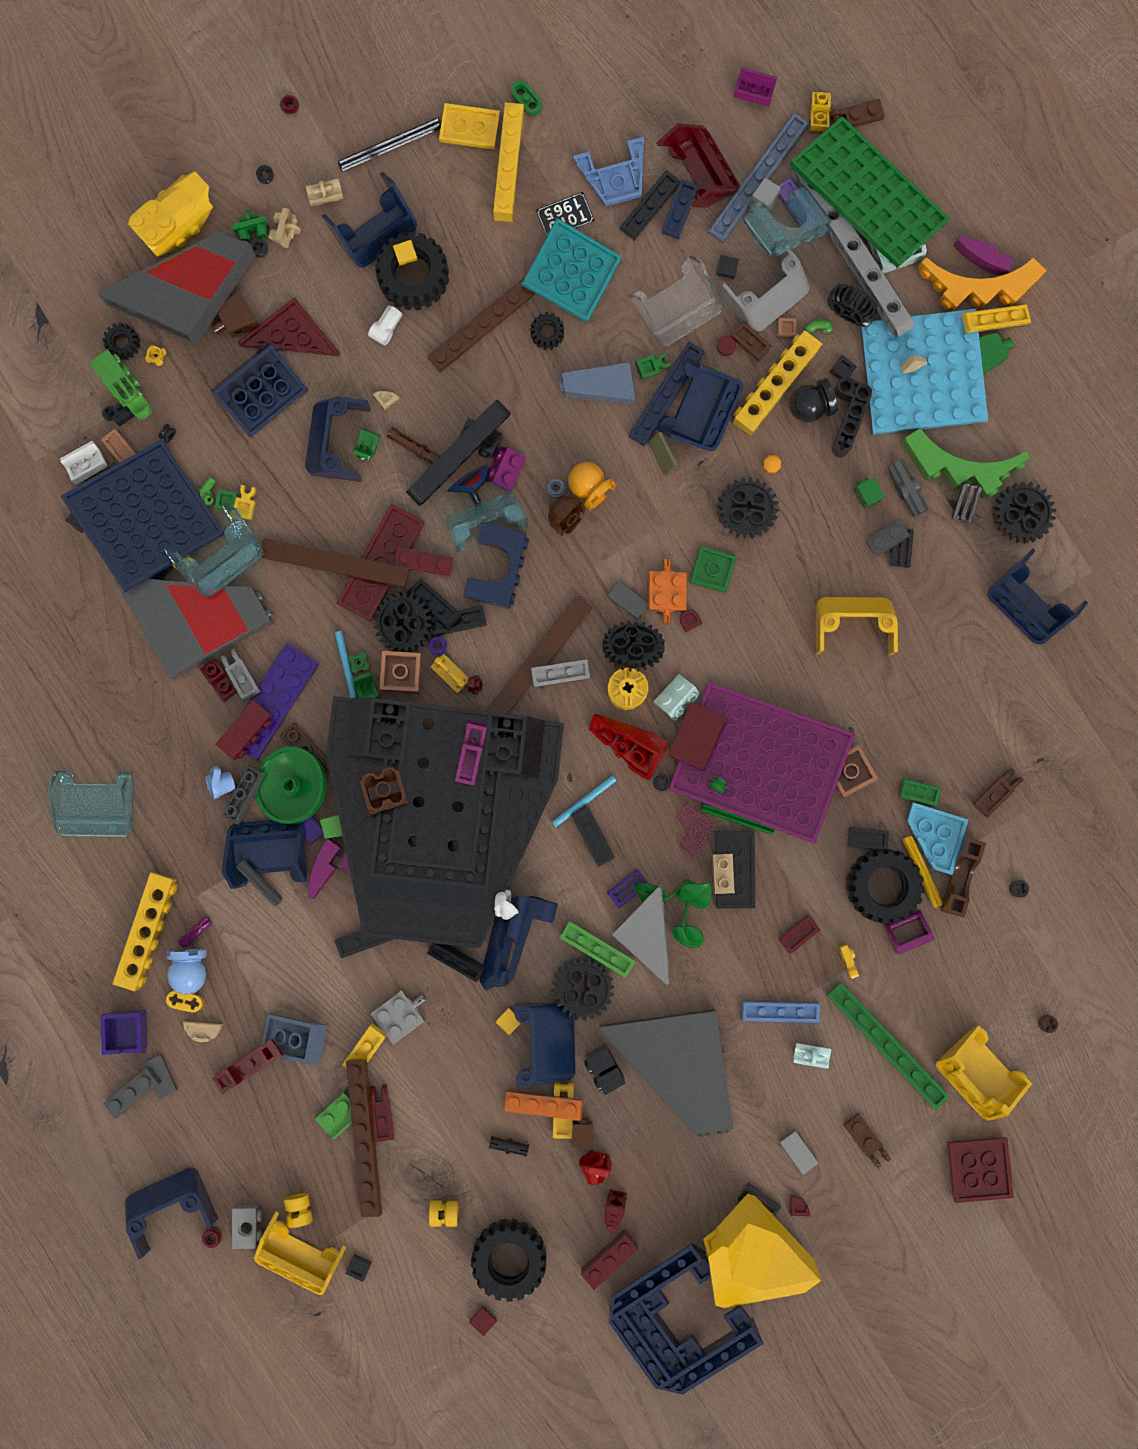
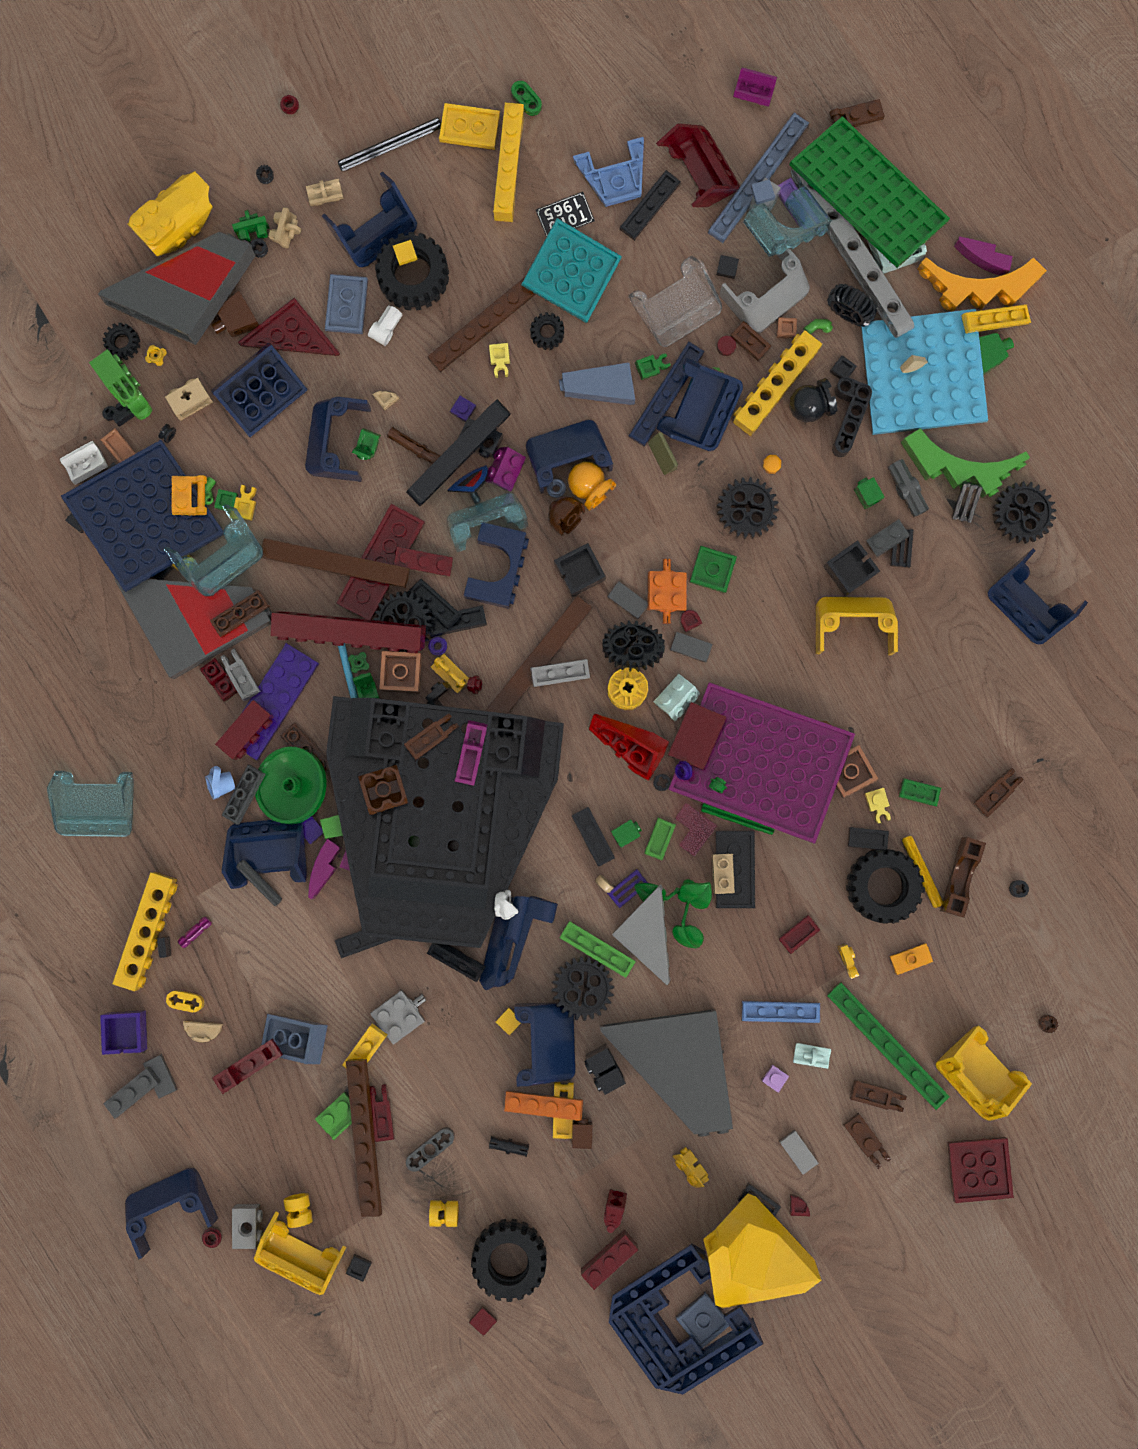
(164, 947): none -> black tile
(183, 495): none -> light orange plate
(187, 971): light blue tile -> none
(198, 398): none -> tan brick
(250, 607): none -> reddish brown tile
(346, 304): none -> sand blue tile
(348, 630): none -> dark red brick
(415, 1154): none -> dark grey beam
(429, 737): none -> reddish brown hinge
(437, 691): none -> black bracket
(463, 408): none -> dark purple plate
(499, 356): none -> light yellow plate
(565, 447): none -> dark blue windscreen
(580, 570): none -> black piece
(583, 801): medium azure bar -> none
(594, 1167): red piece -> none
(604, 883): none -> tan tile
(626, 833): none -> green brick
(660, 839): none -> bright green tile
(679, 209): dark blue plate -> none
(683, 770): none -> dark purple plate
(691, 647): none -> dark grey tile
(695, 1175): none -> yellow hinge
(703, 1320): none -> sand blue tile
(763, 192): none -> sand blue tile
(775, 1078): none -> lavender plate
(820, 111): yellow slope -> none
(849, 570): none -> black piece
(875, 1095): none -> reddish brown hinge
(877, 802): none -> light yellow plate
(911, 959): none -> light orange plate
(914, 942): magenta tile -> none
(937, 835): medium azure plate -> none

